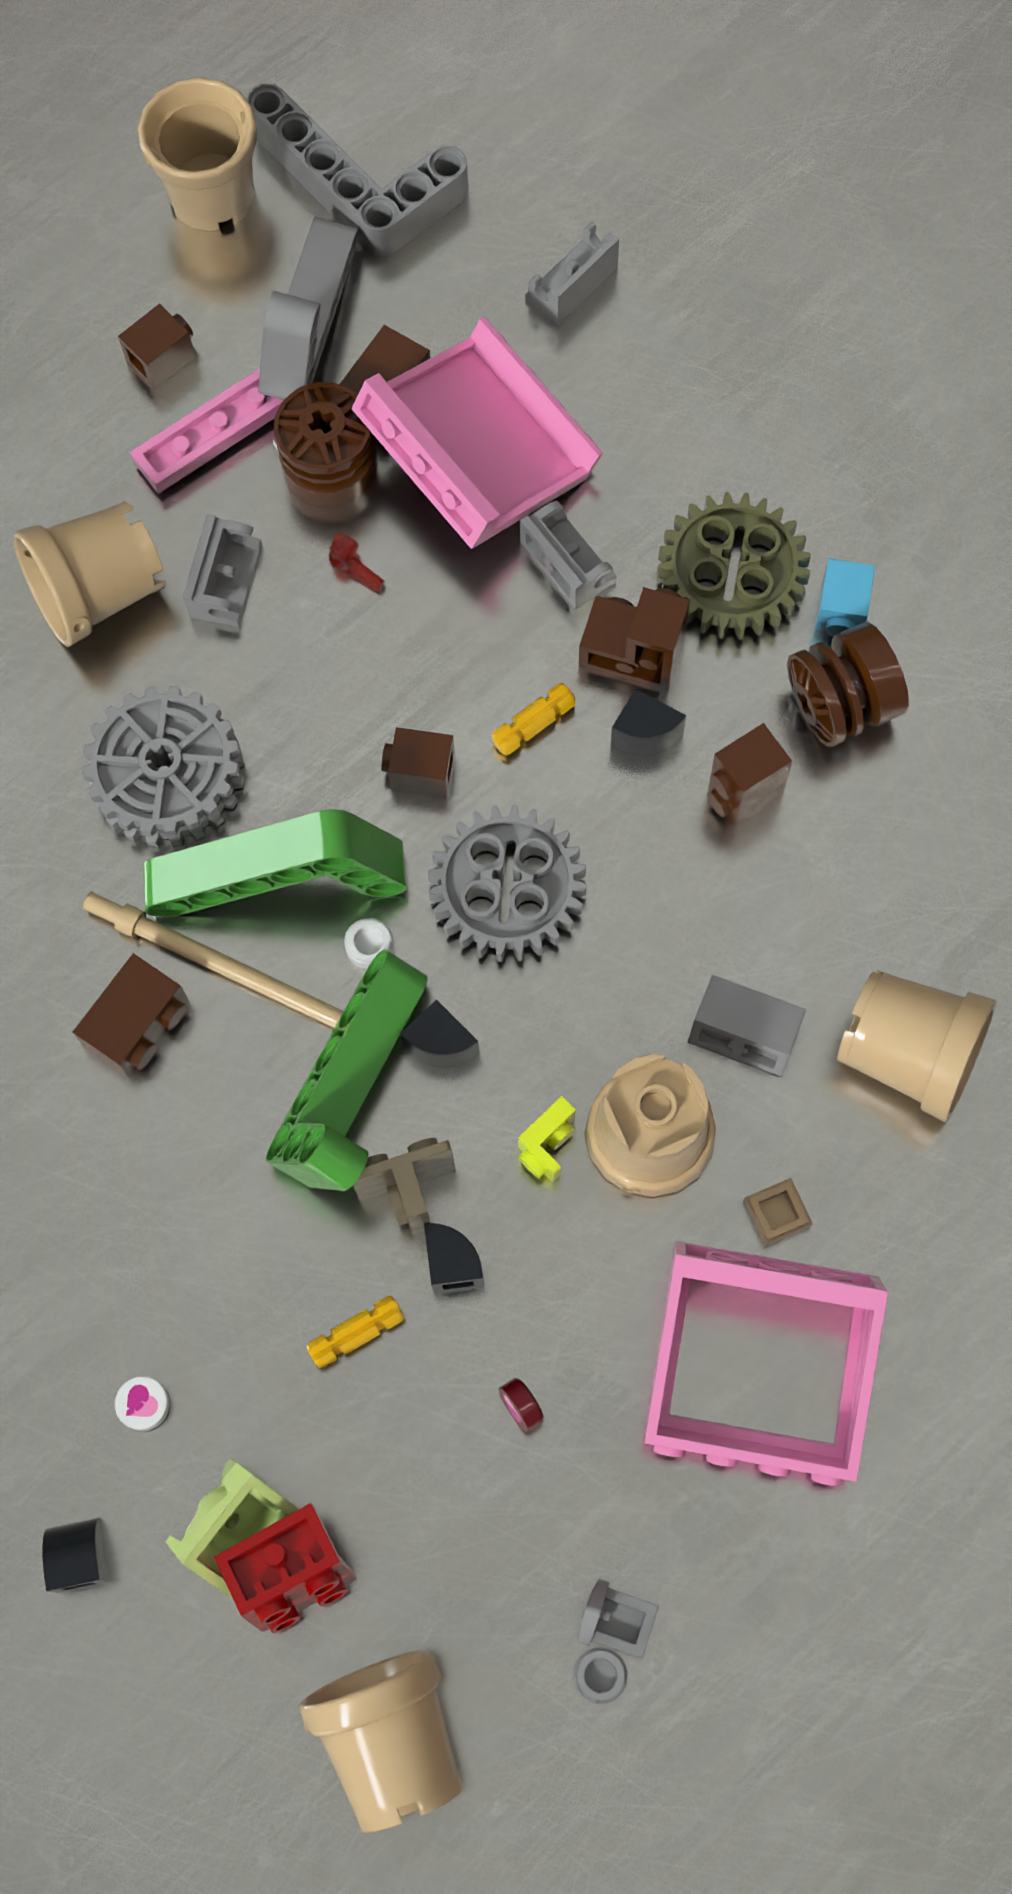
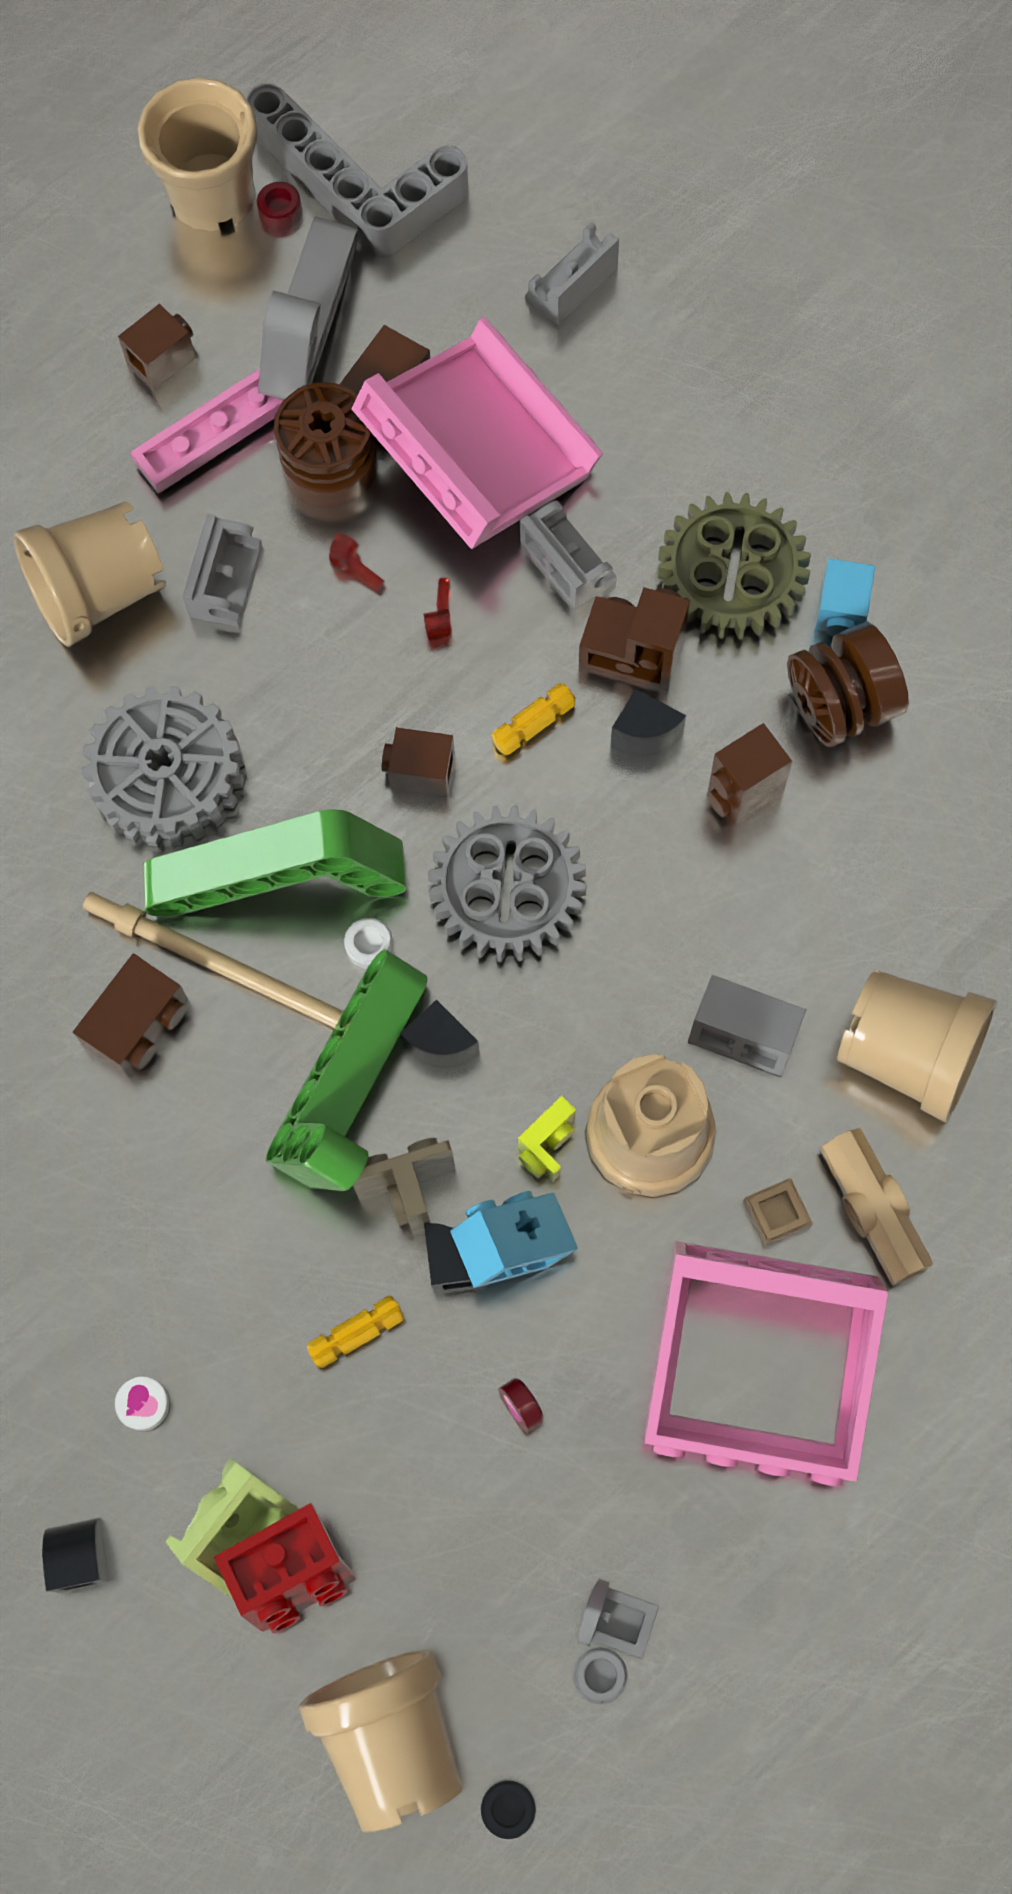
(279, 205): none -> dark red tile
(438, 622): none -> clear red hand
(508, 1809): none -> black tile
(512, 1237): none -> medium azure brick
(876, 1206): none -> tan piece

